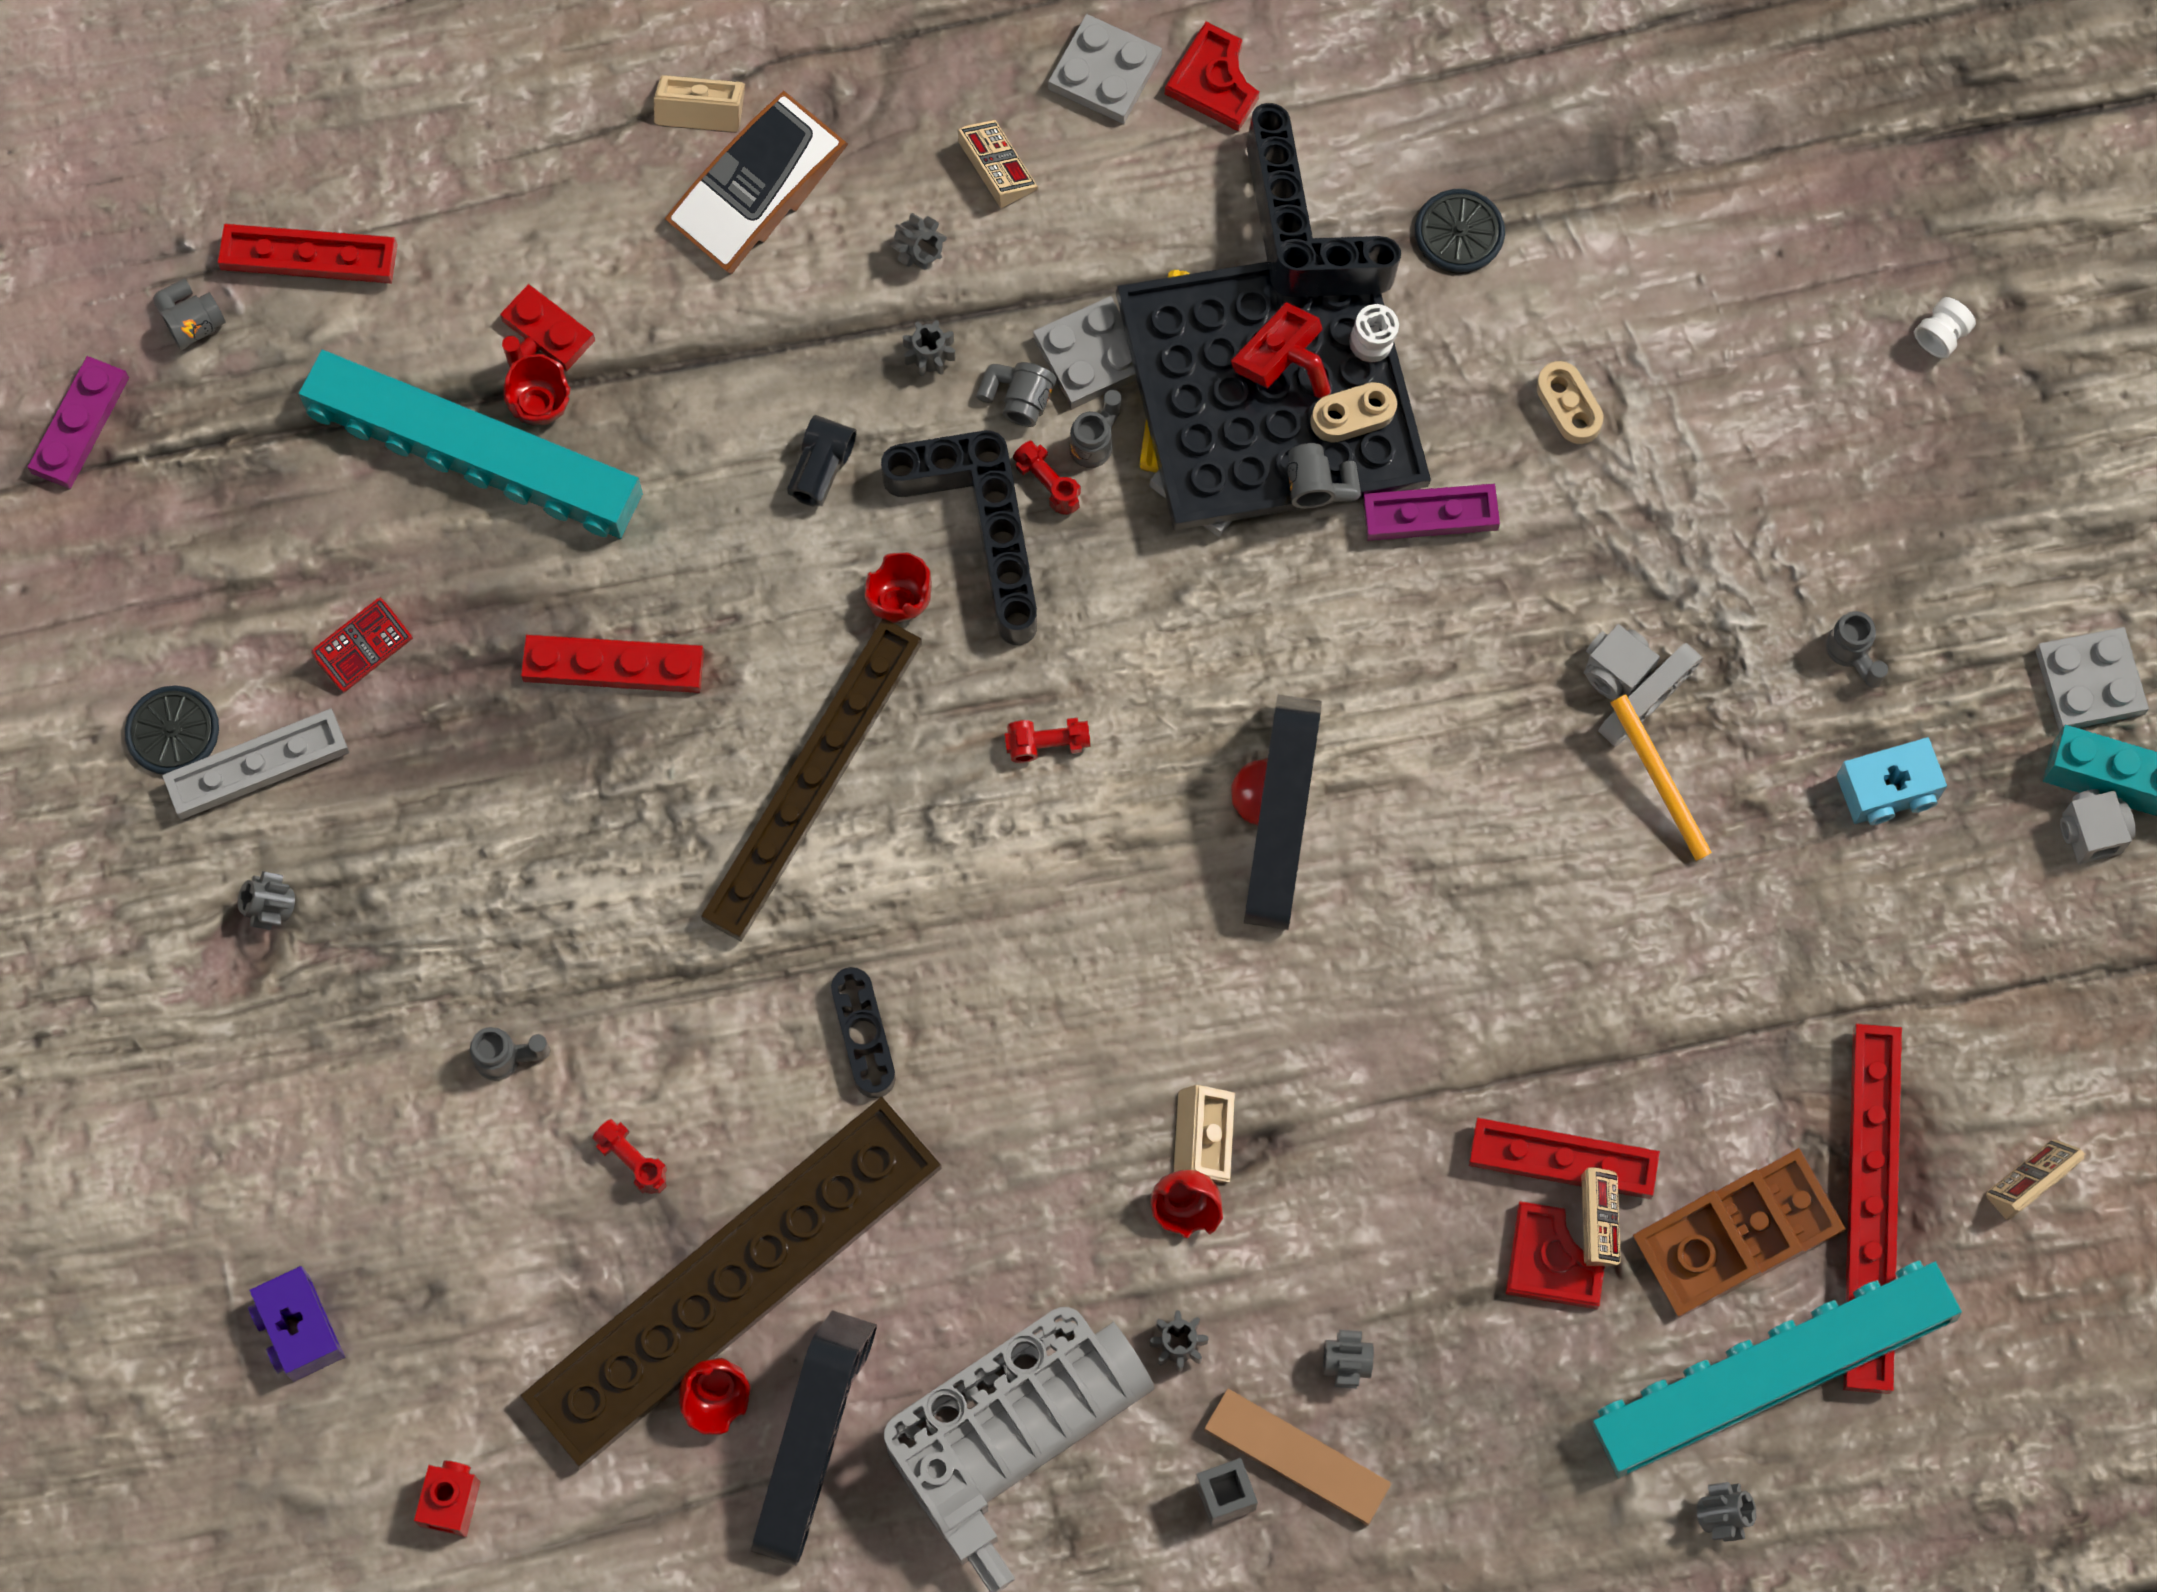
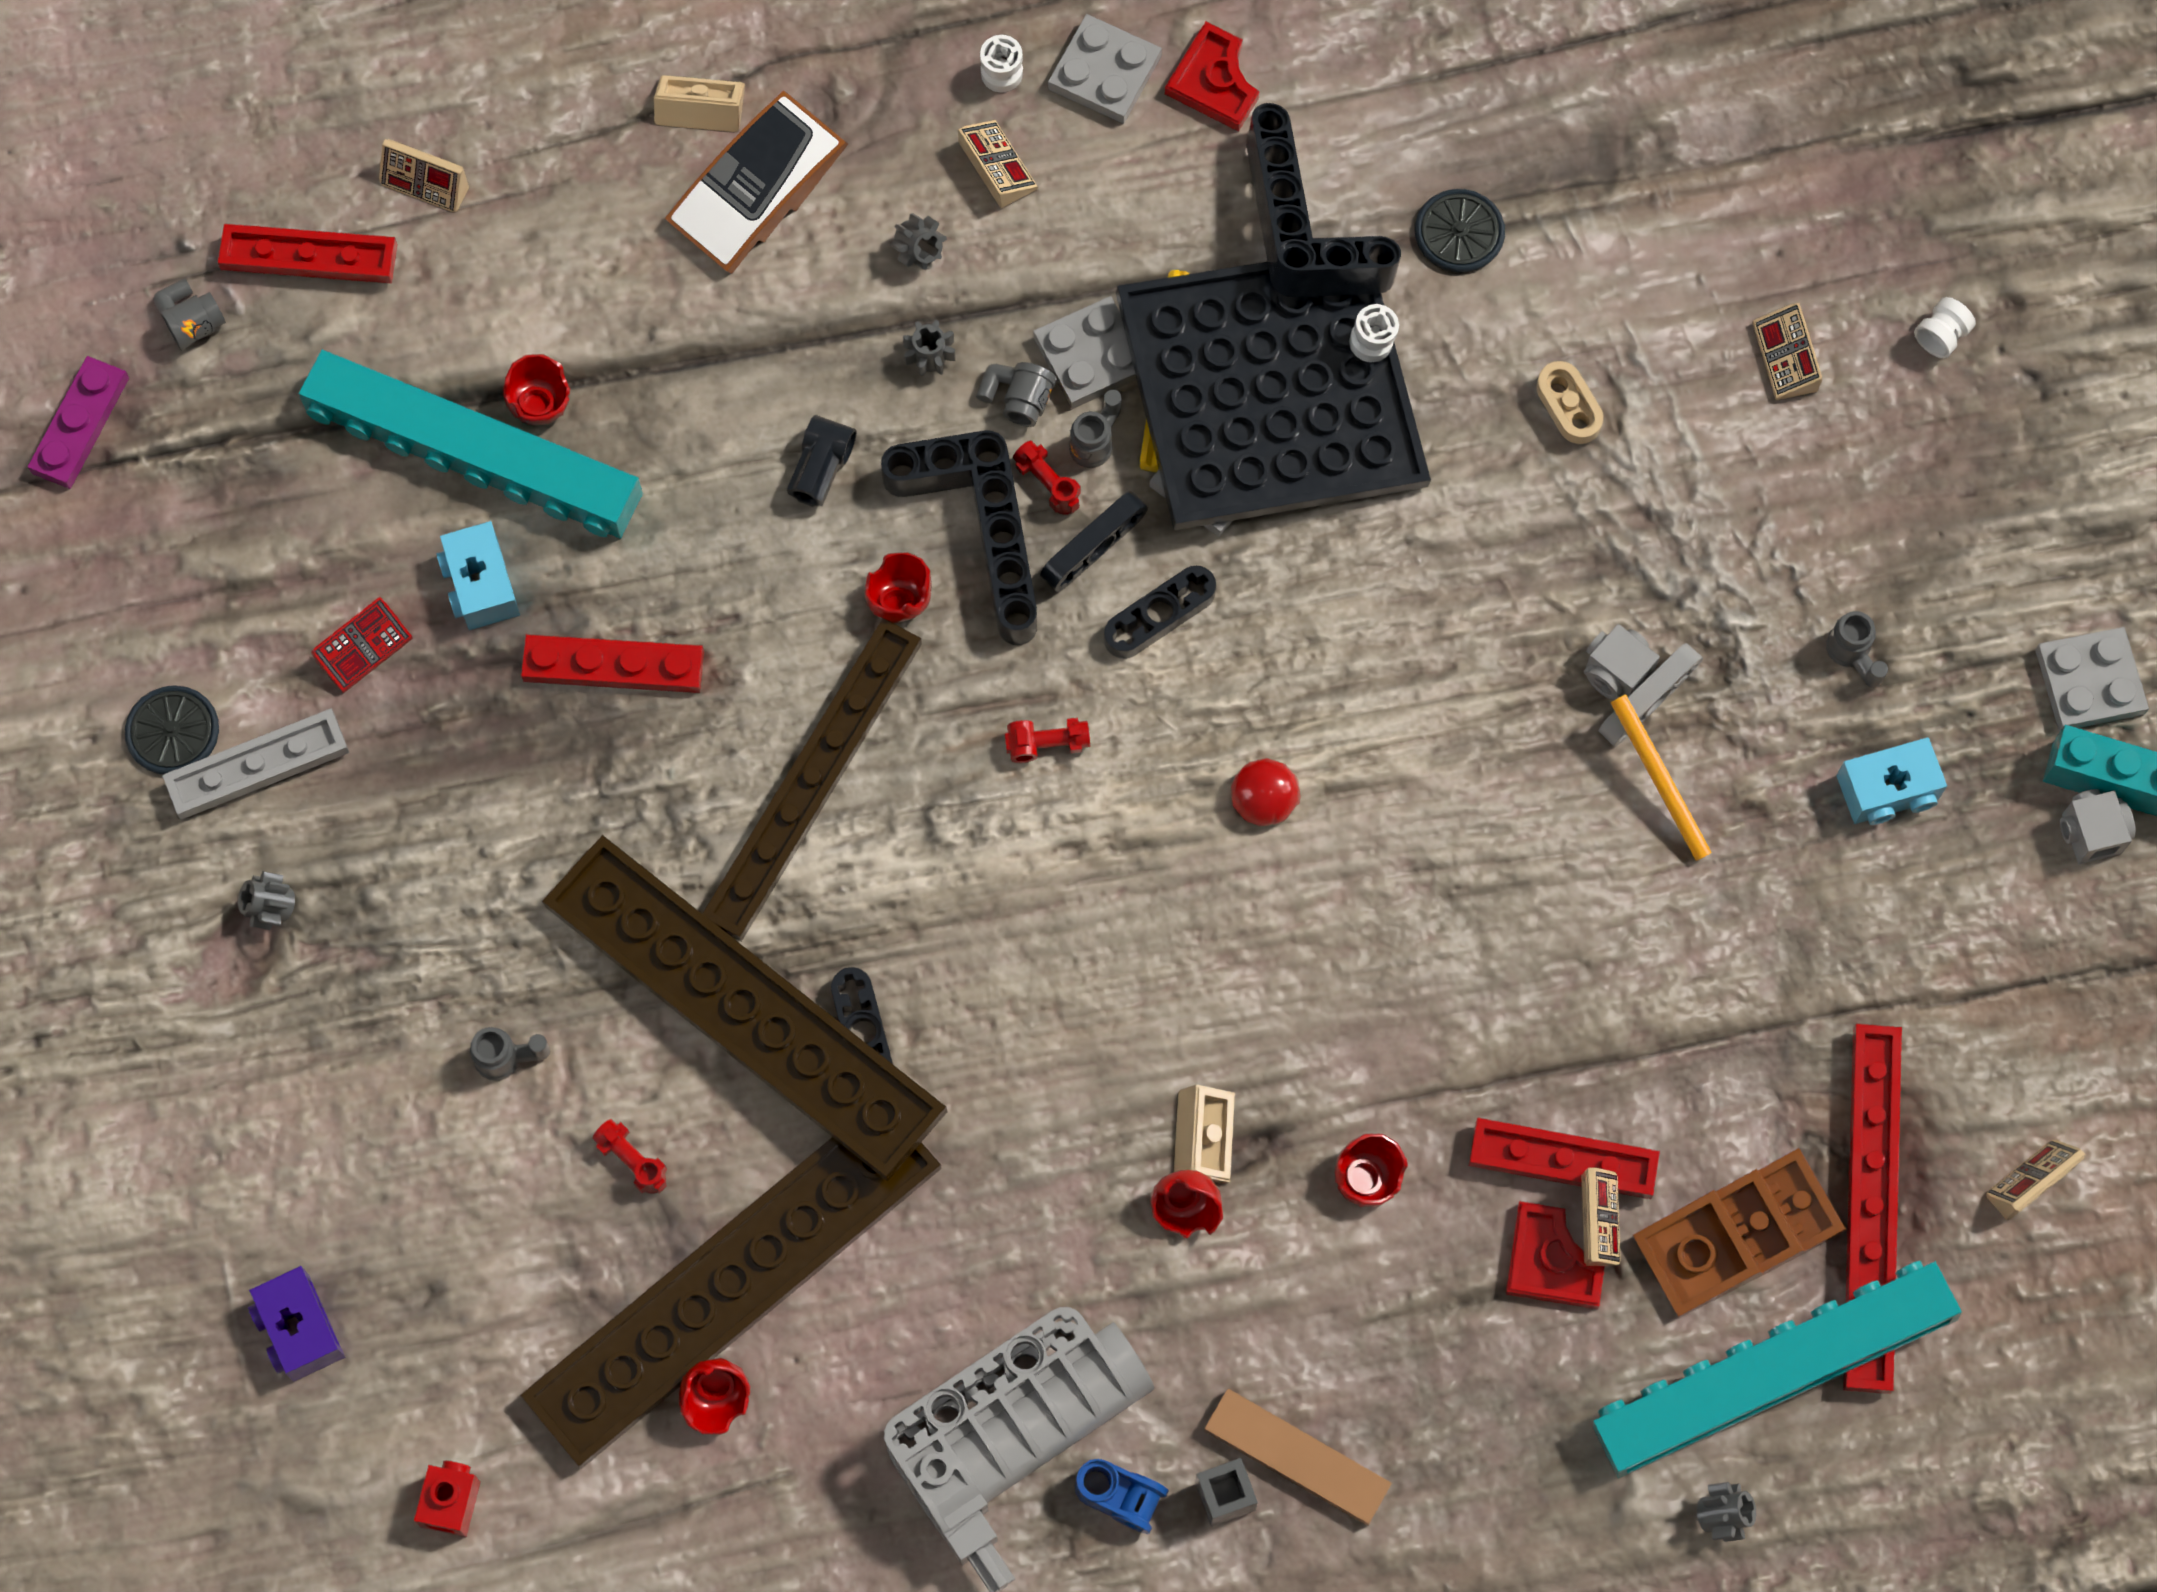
(422, 176): none -> slope
(474, 552): none -> medium azure brick
(544, 329): red plate -> none
(745, 1007): none -> dark brown plate
(810, 1433): black beam -> none
(996, 72): none -> white wheel
(1094, 541): none -> black beam
(1122, 1495): none -> blue piece
(1127, 621): none -> black beam
(1177, 1328): dark grey gear -> none
(1280, 344): red plate -> none
(1283, 812): black beam -> none
(1312, 480): dark grey piece -> none
(1348, 1359): dark grey gear -> none
(1356, 412): tan plate -> none
(1370, 1170): none -> red hair
(1431, 512): magenta plate -> none
(1788, 352): none -> slope

